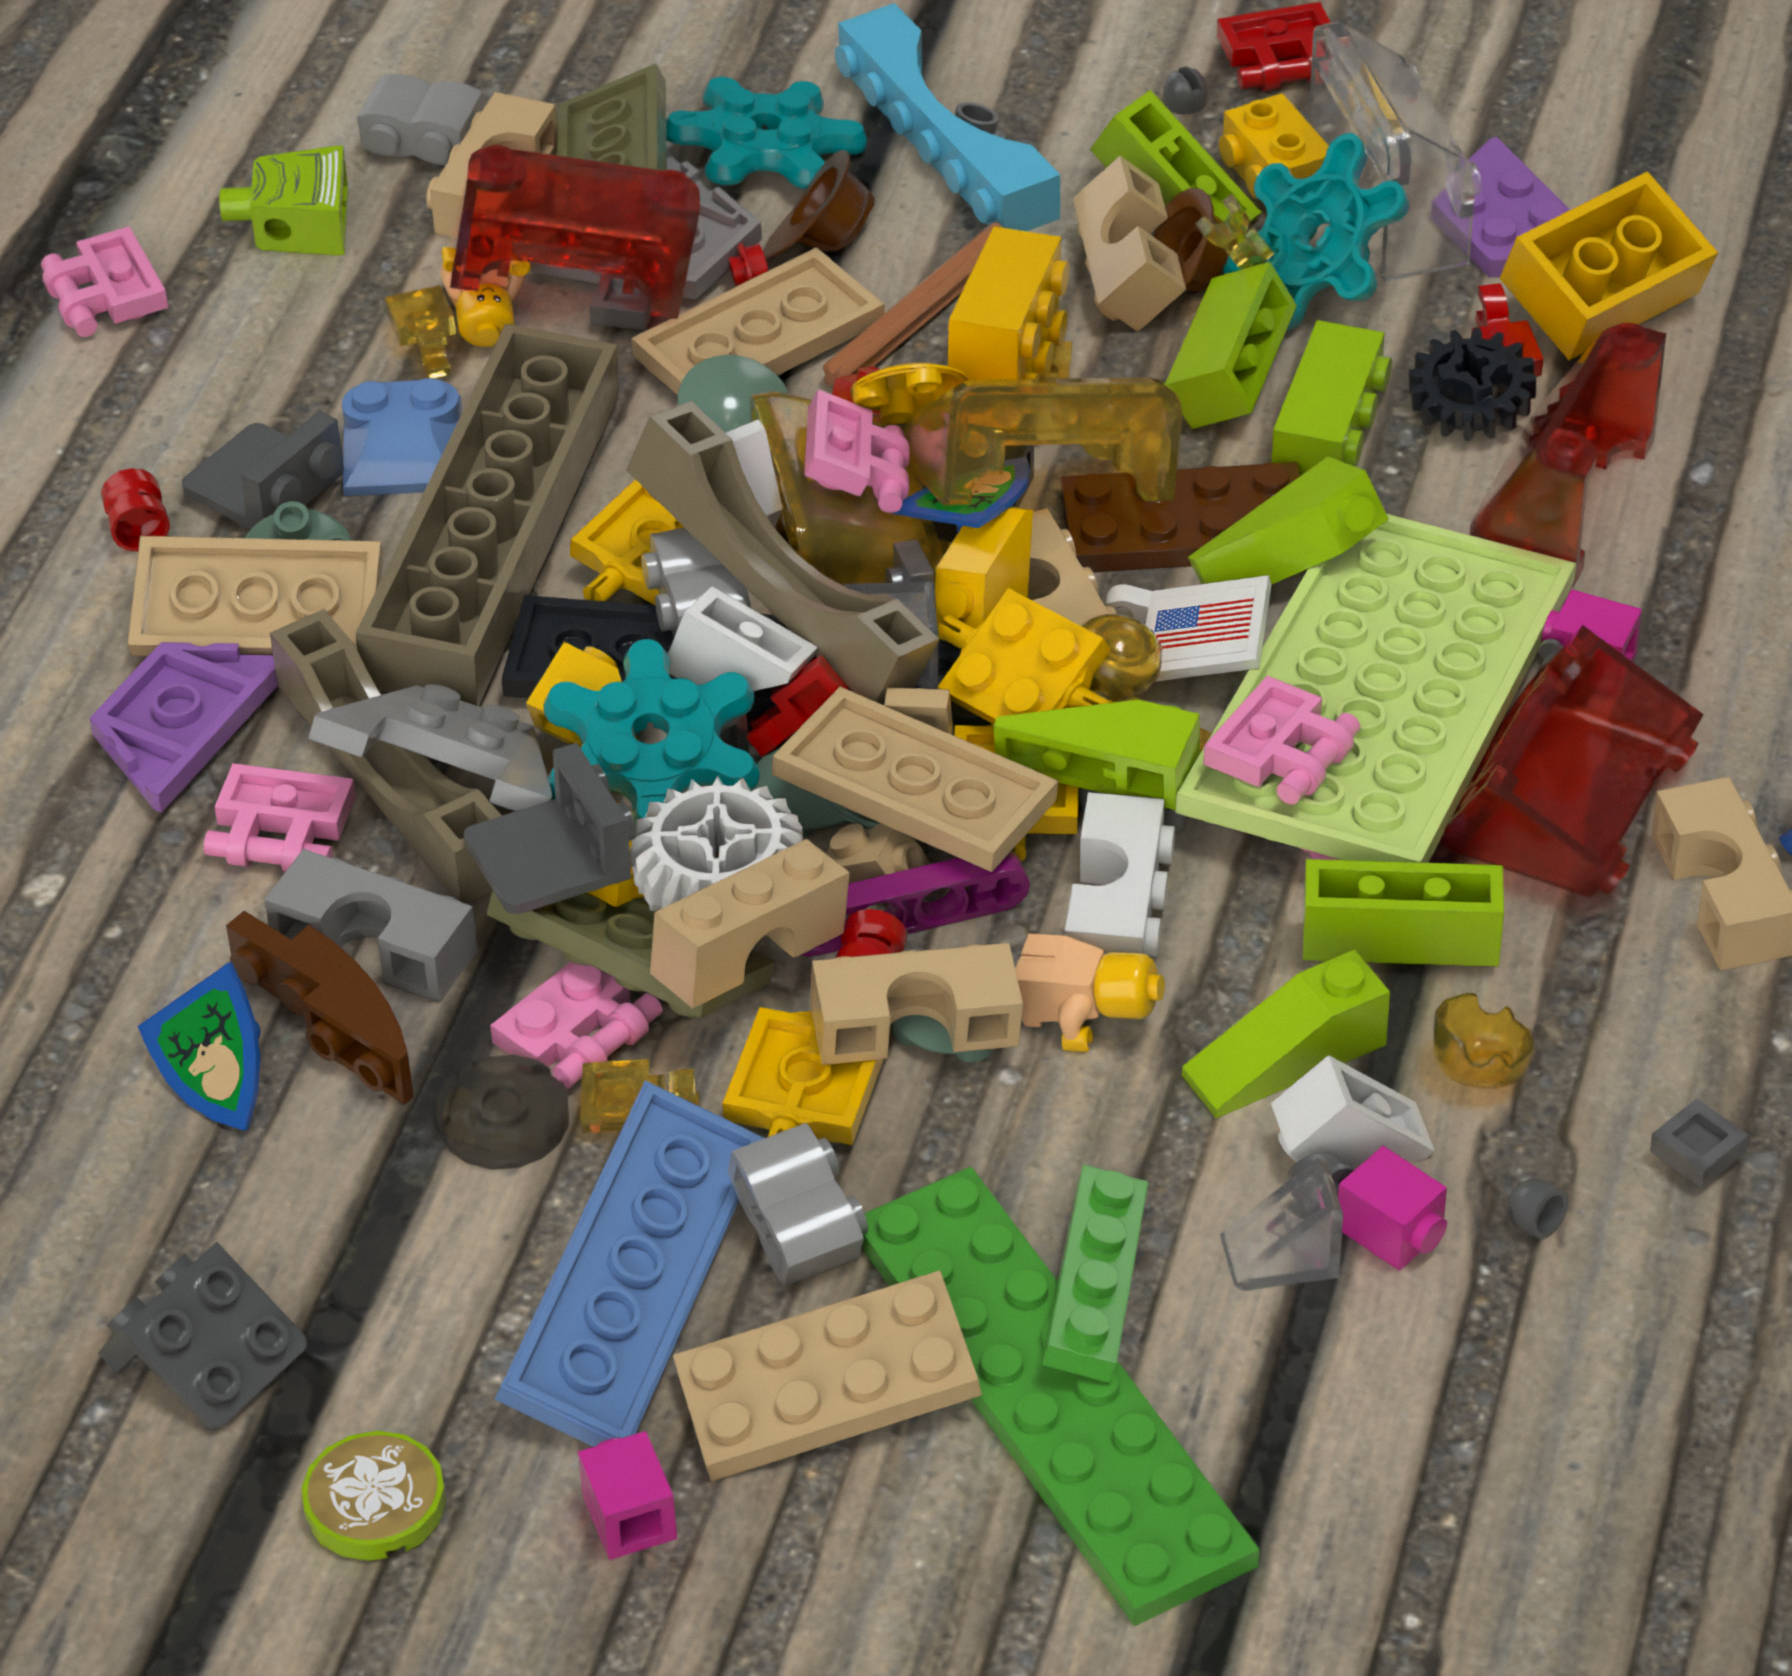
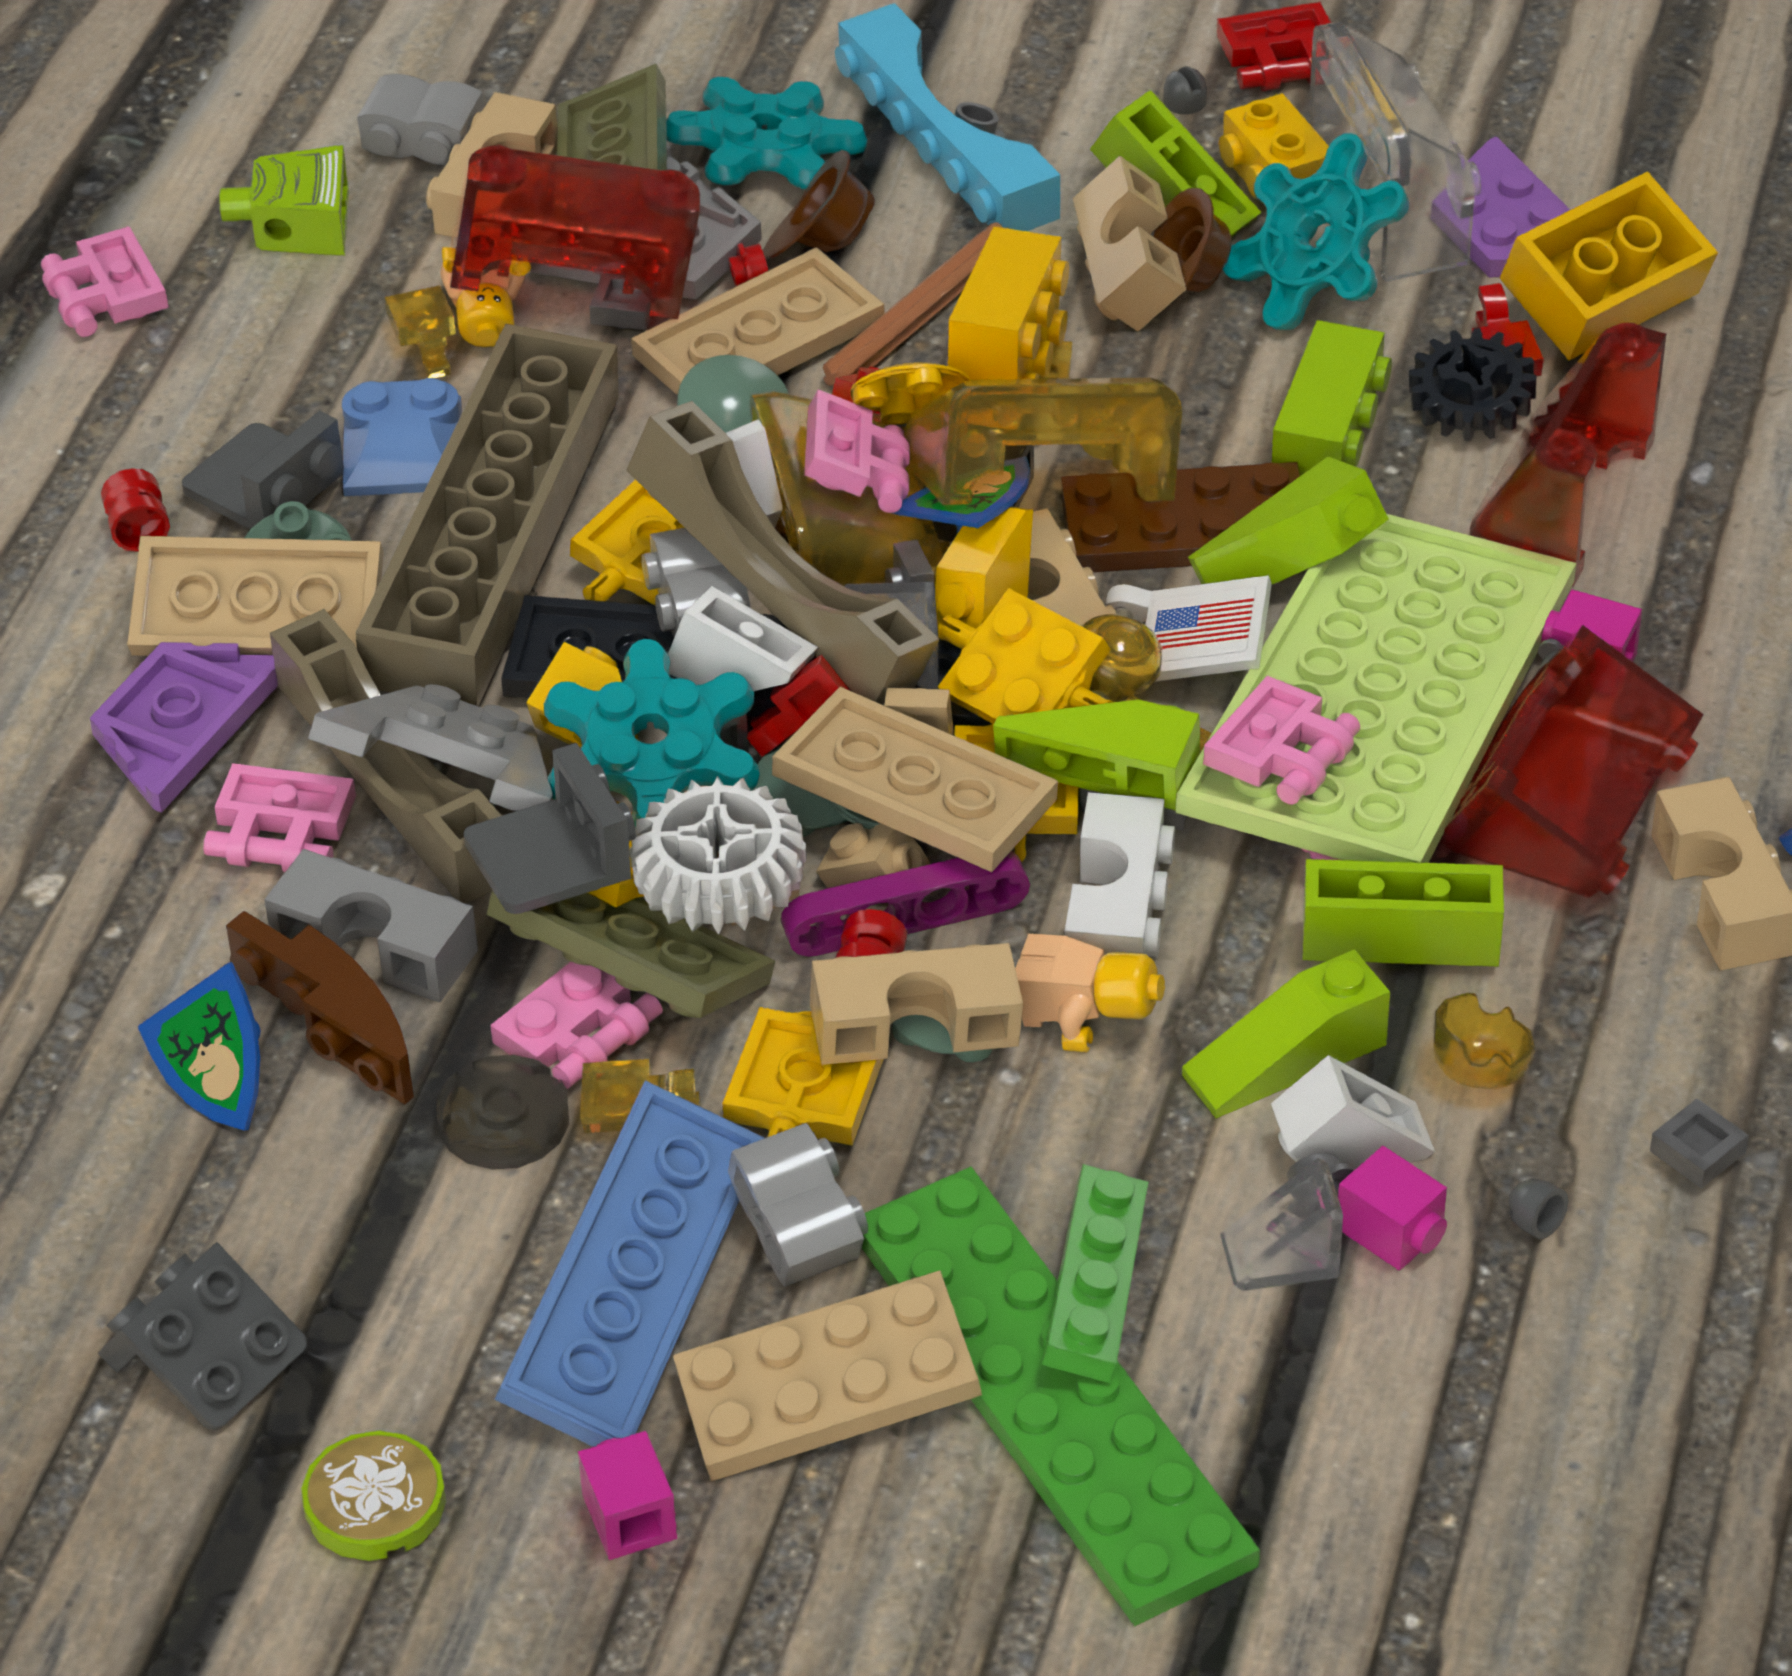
(707, 936): tan arch -> none
(1231, 345): lime brick -> none
(1244, 247): clear yellow plate -> none

